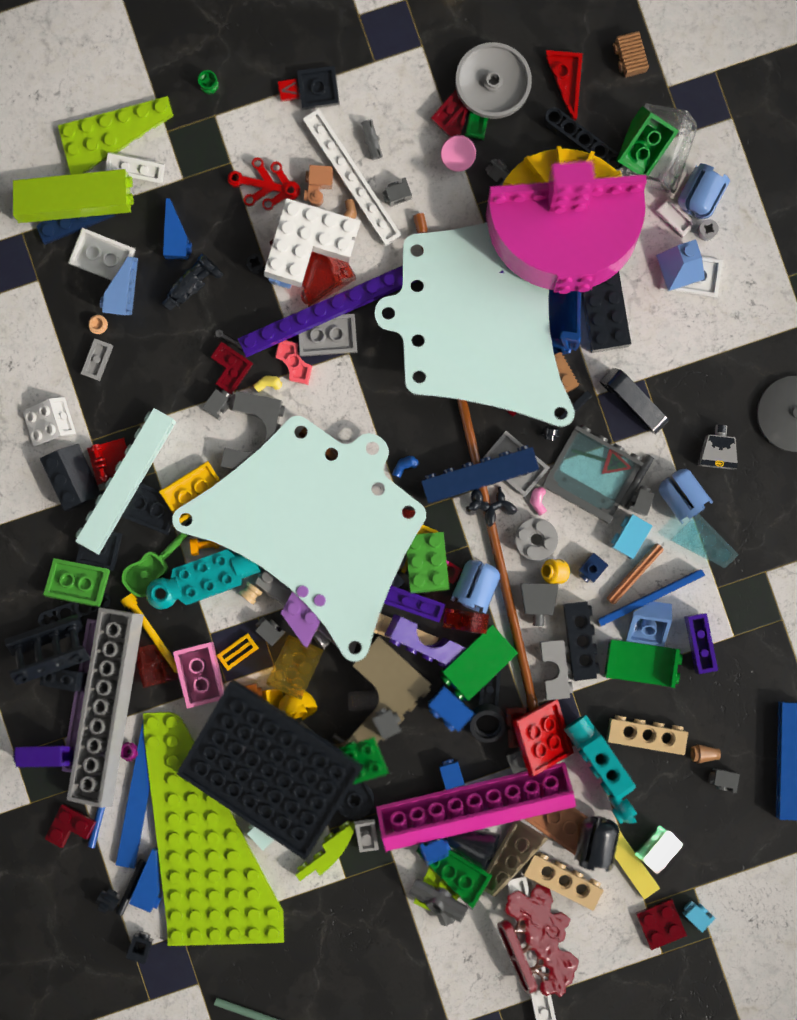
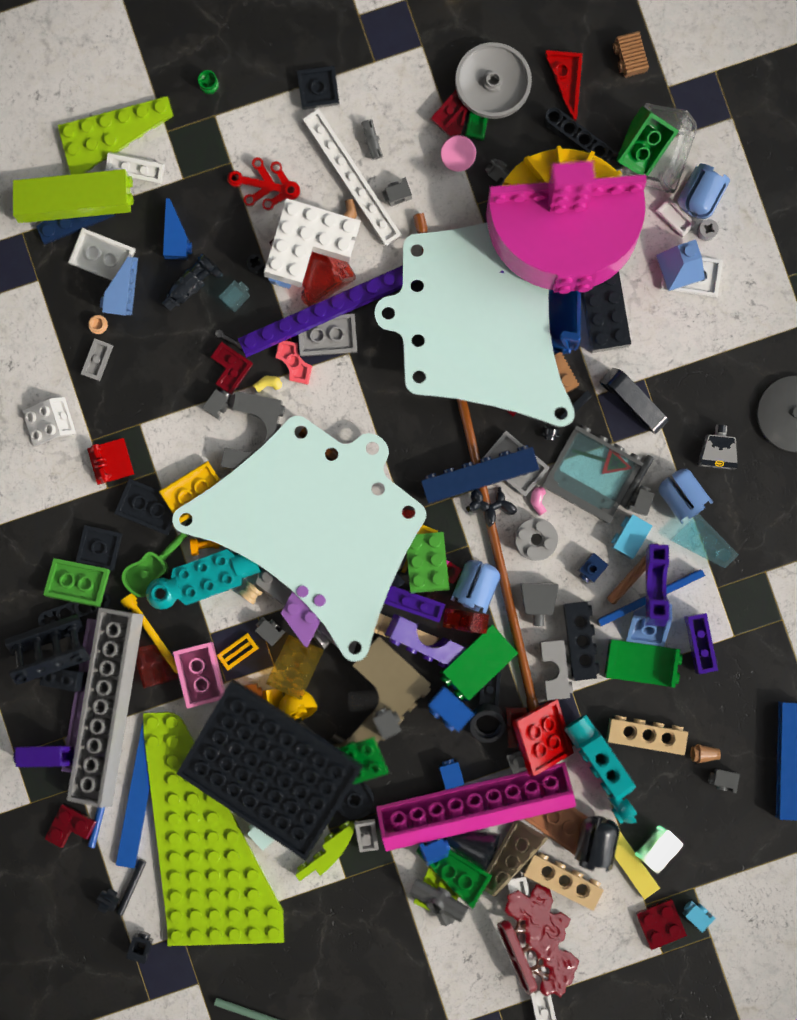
(71, 477): black slope -> none
(124, 751): magenta plate -> none
(125, 481): light aqua brick -> none
(148, 886): blue slope -> none
(235, 295): none -> clear light blue brick
(288, 90): red tile -> none
(319, 178): nougat brick -> none
(402, 464): blue arm -> none
(555, 571): yellow head -> none
(656, 576): none -> dark purple arch

